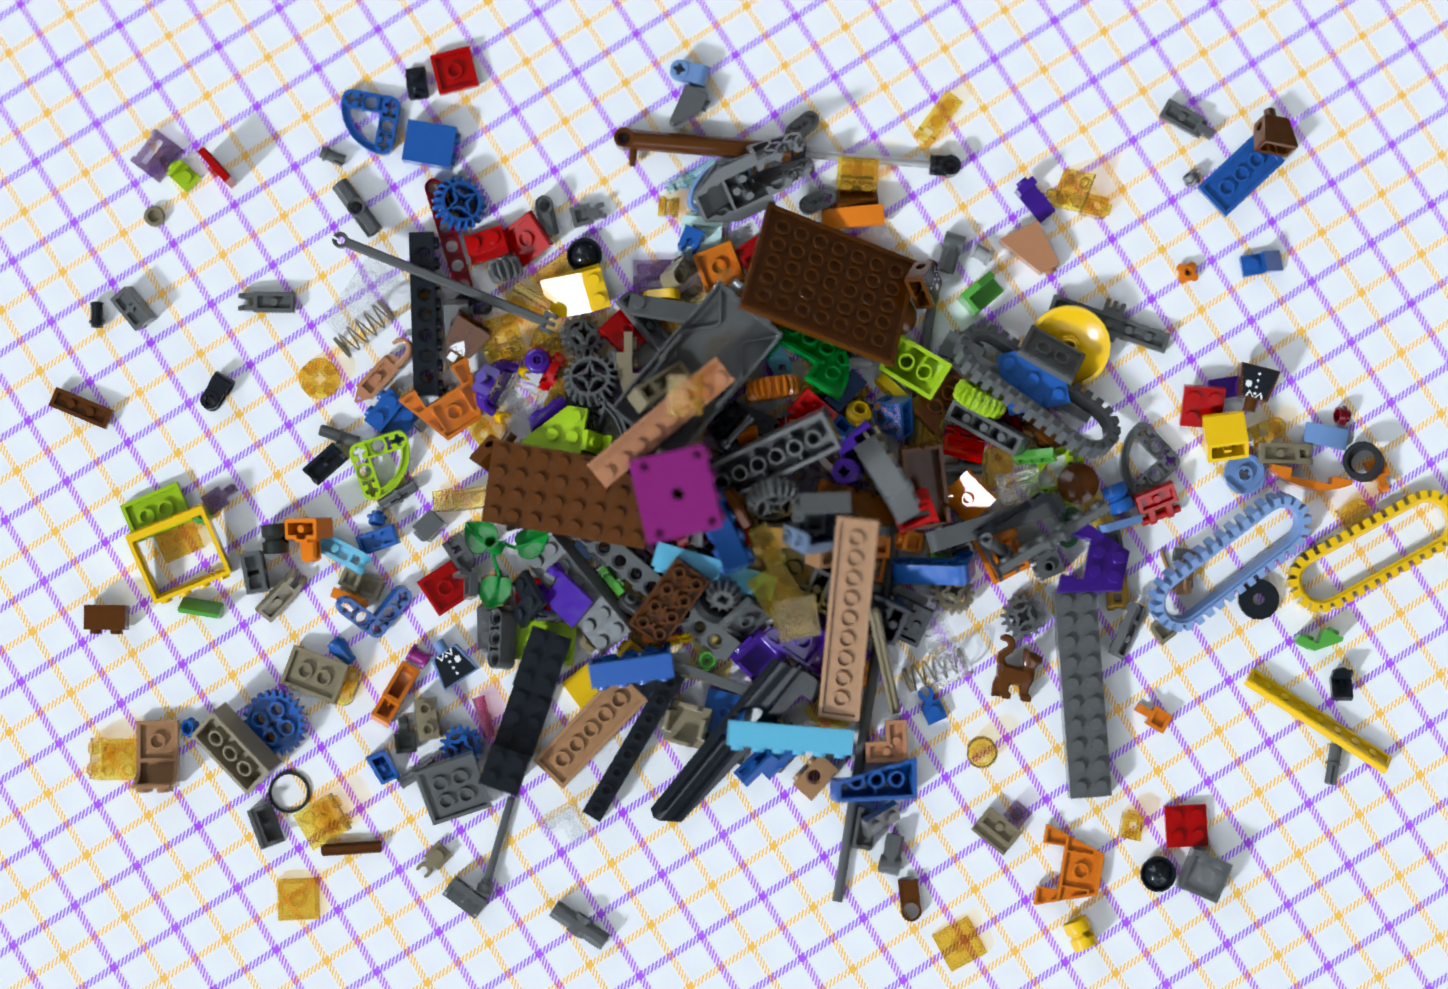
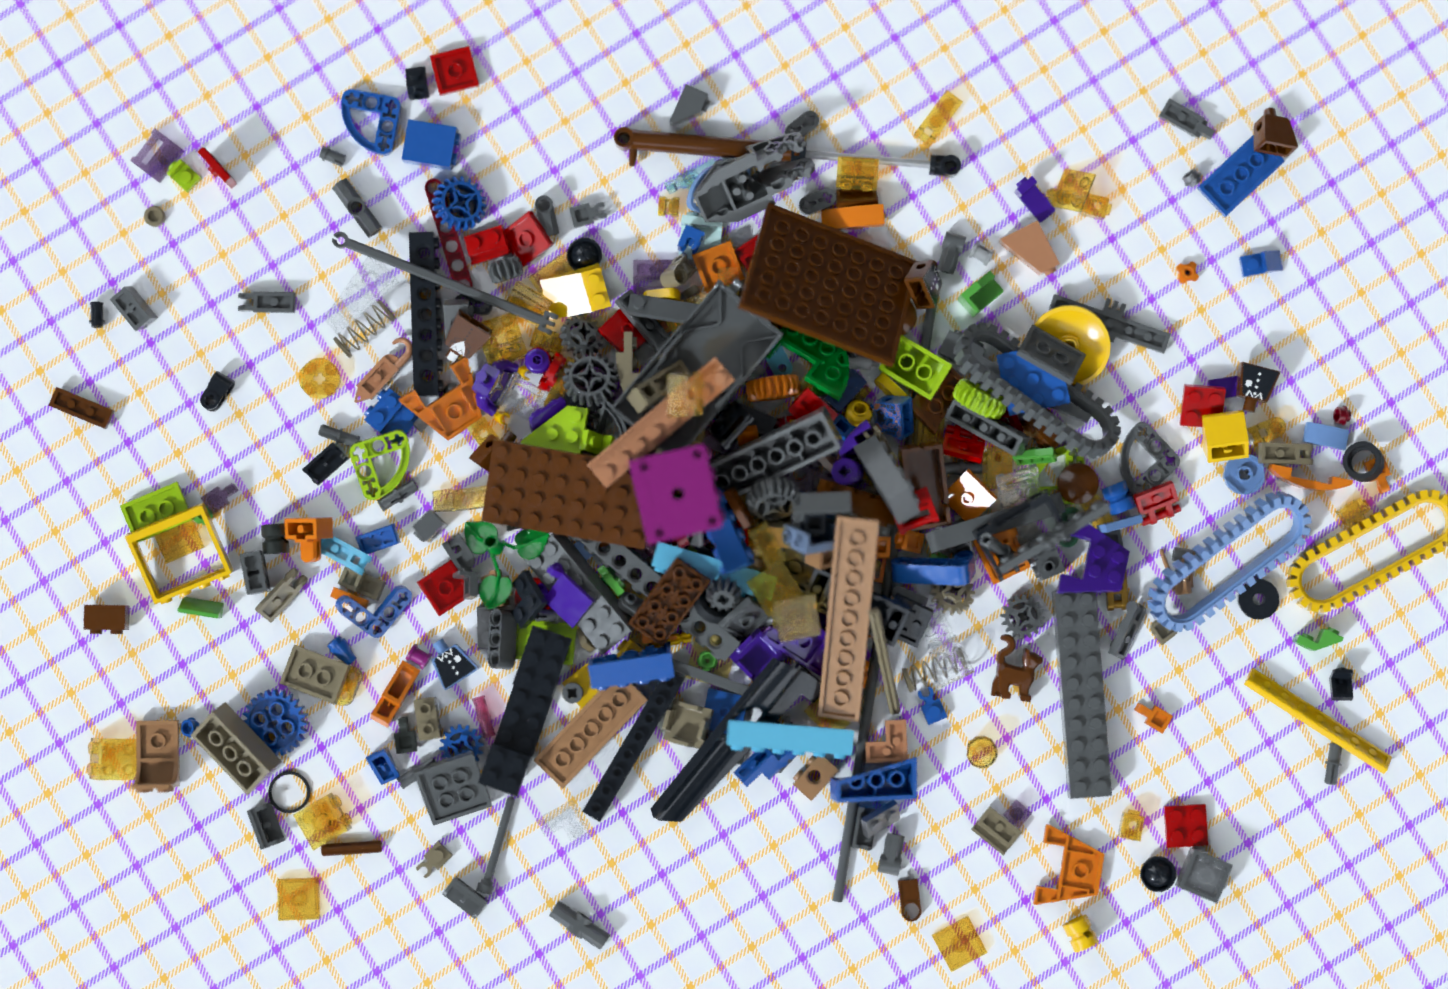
(376, 518): blue plate -> none
(574, 694): none -> dark grey wheel
(694, 73): medium blue piece -> none

